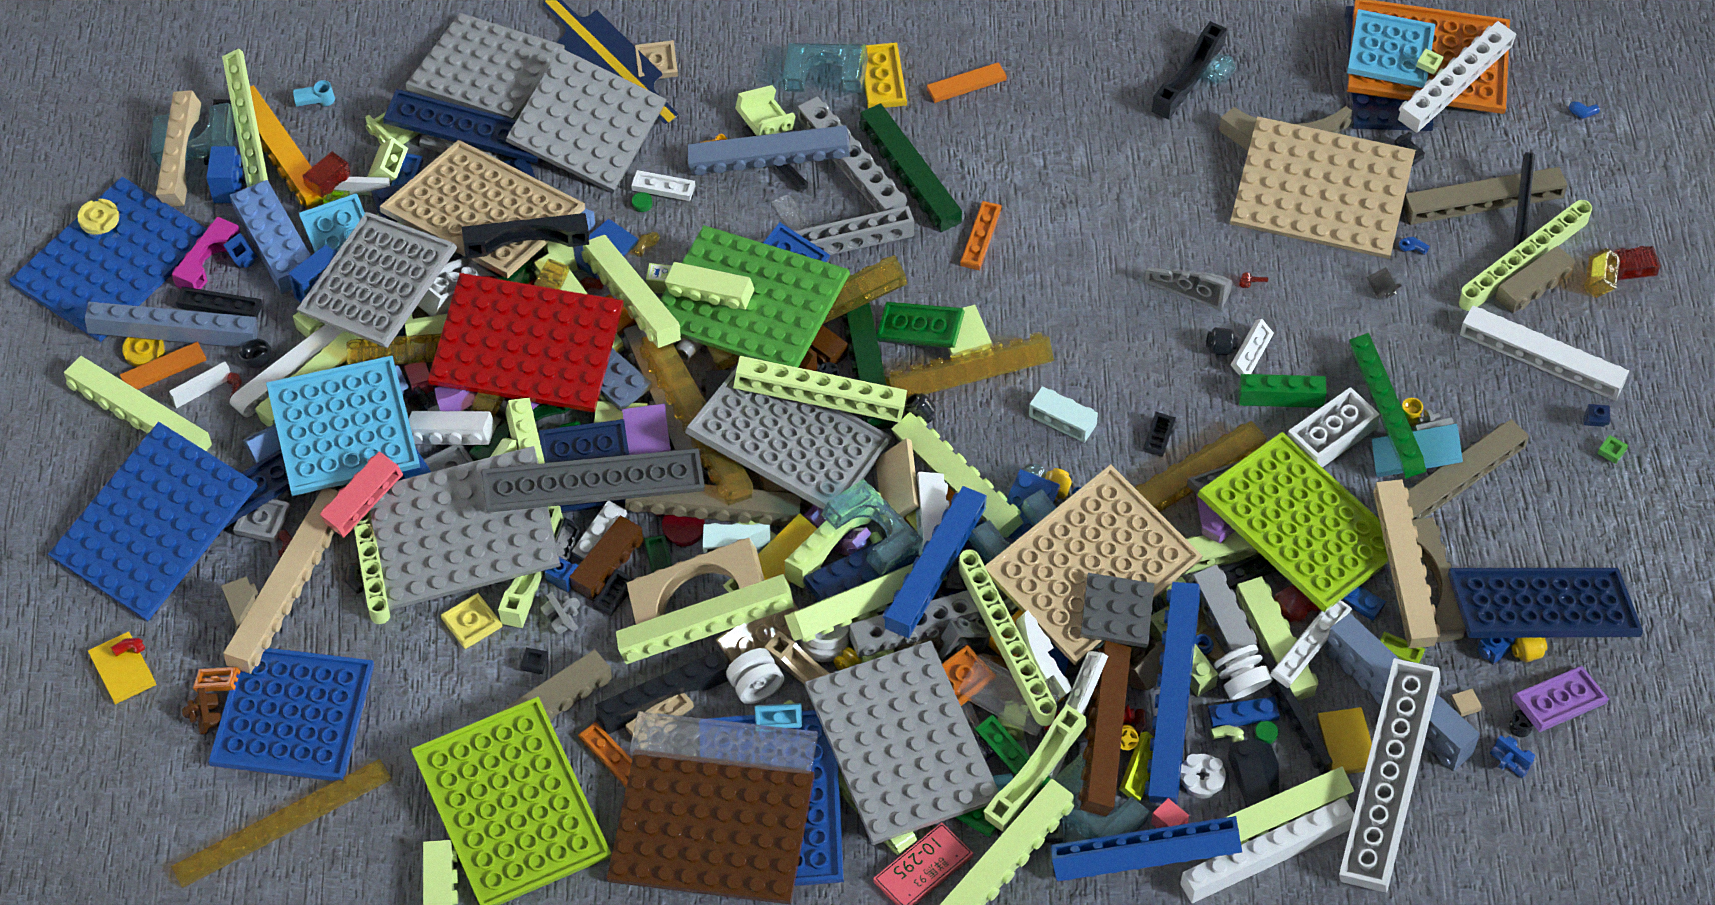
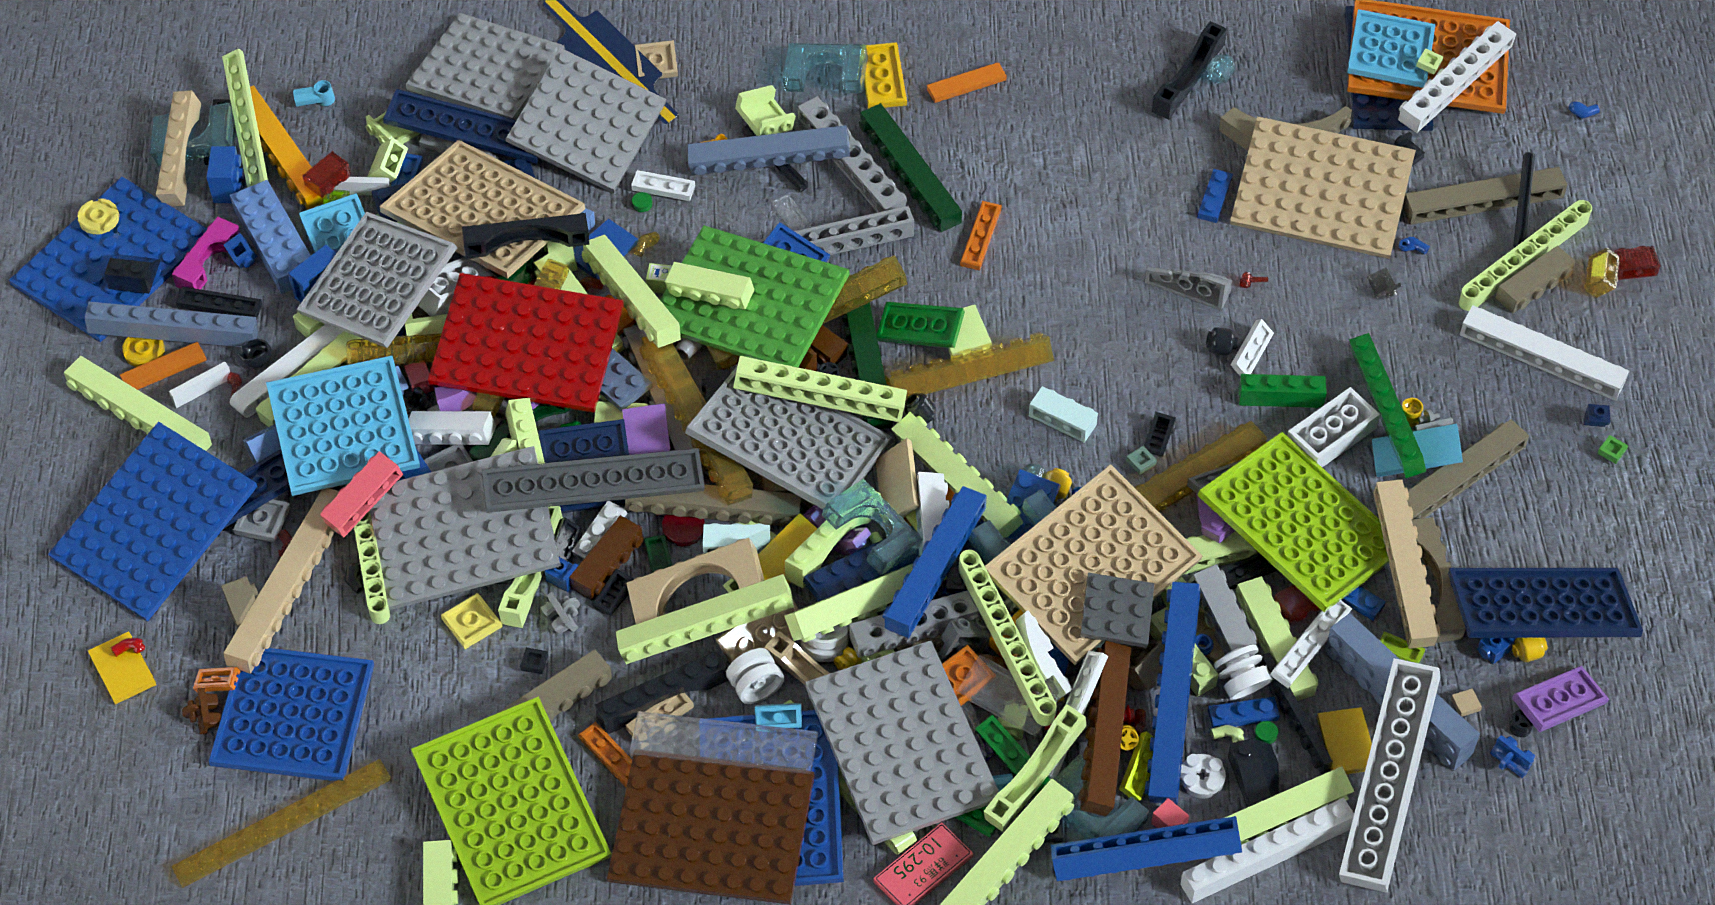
(131, 273): none -> black slope
(1141, 460): none -> sand green plate
(1215, 195): none -> blue plate

